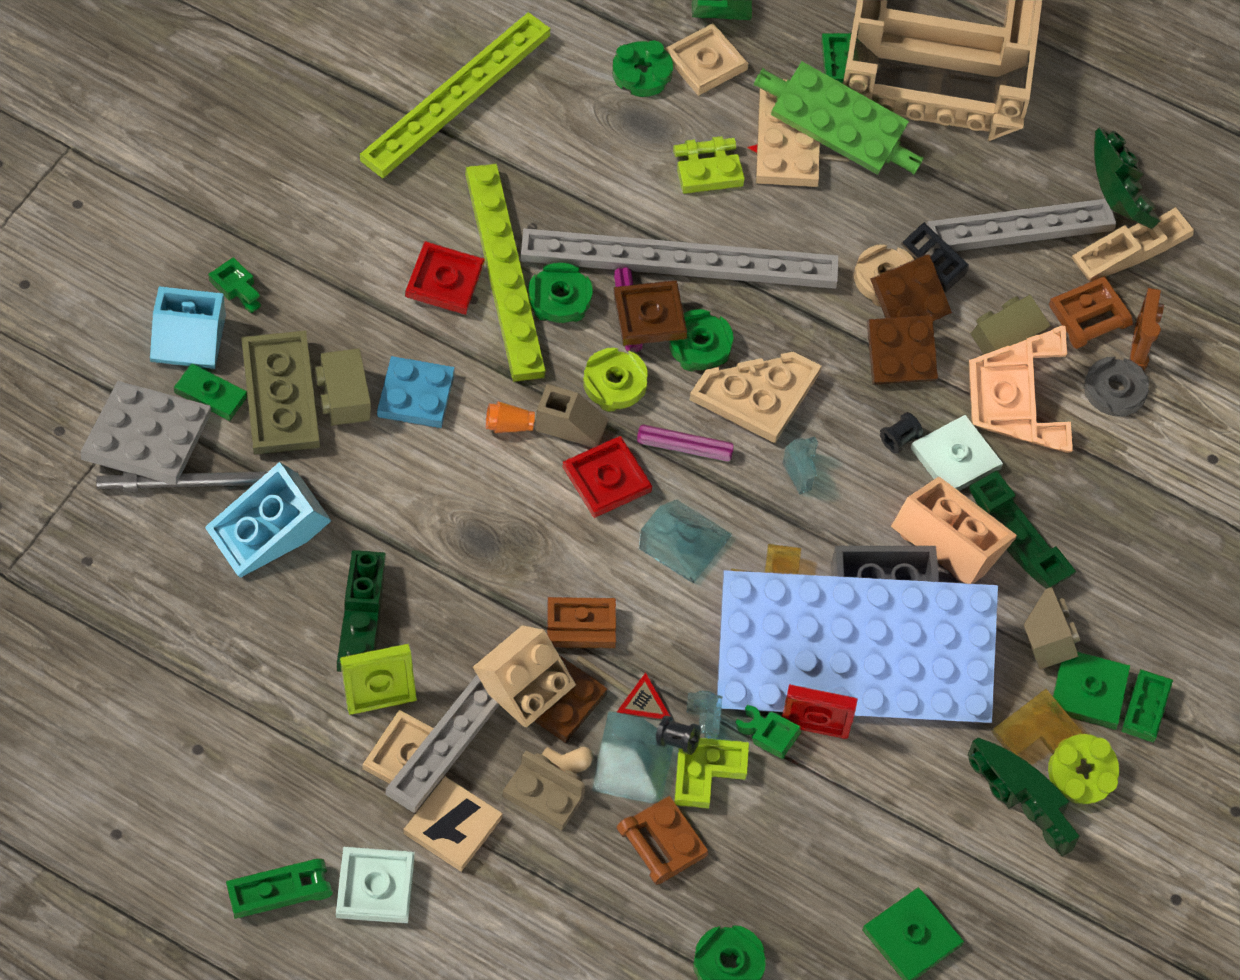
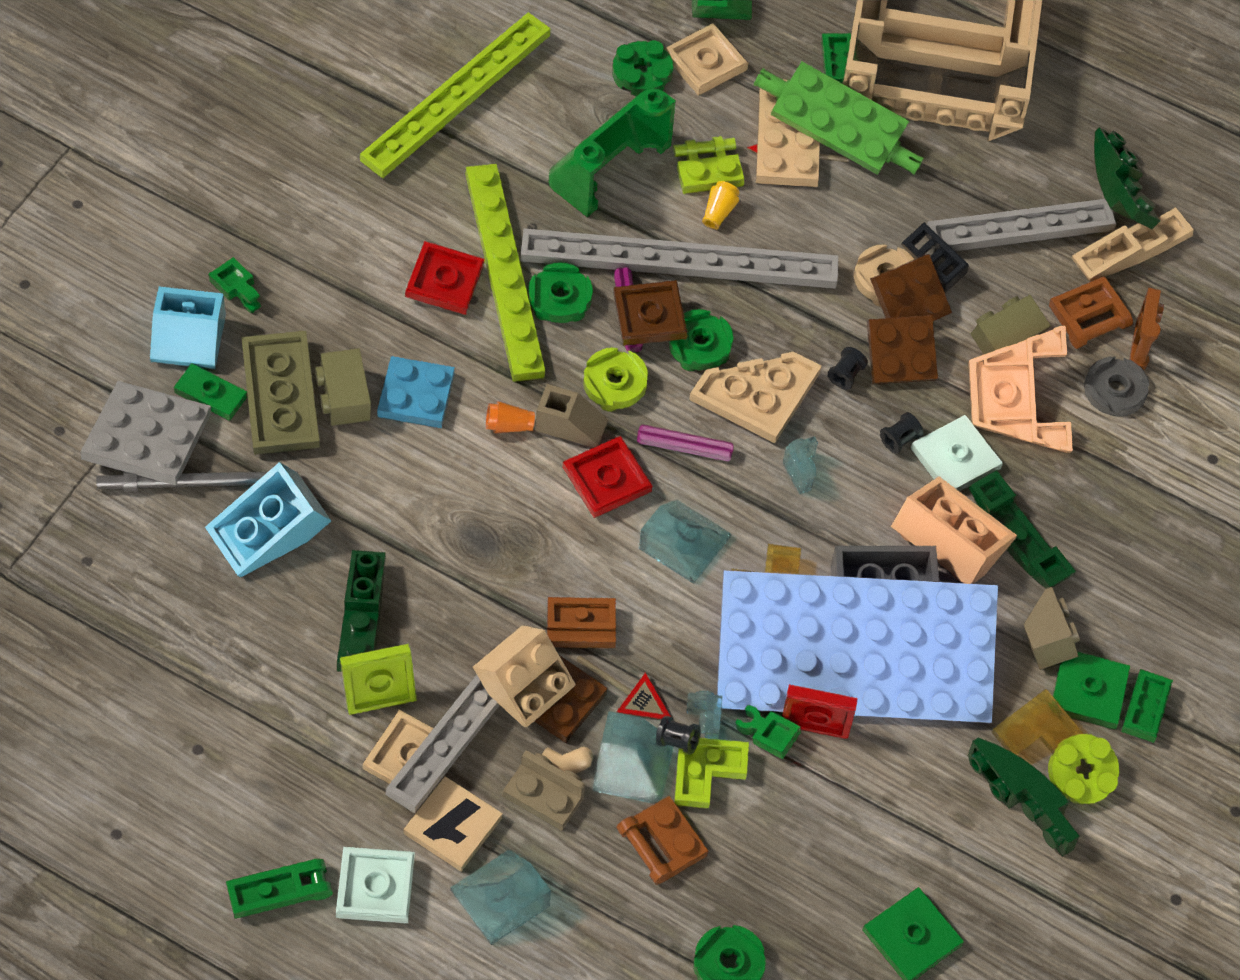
(503, 895): none -> clear light blue slope
(639, 124): none -> green windscreen
(720, 203): none -> yellow cone
(847, 368): none -> black bush

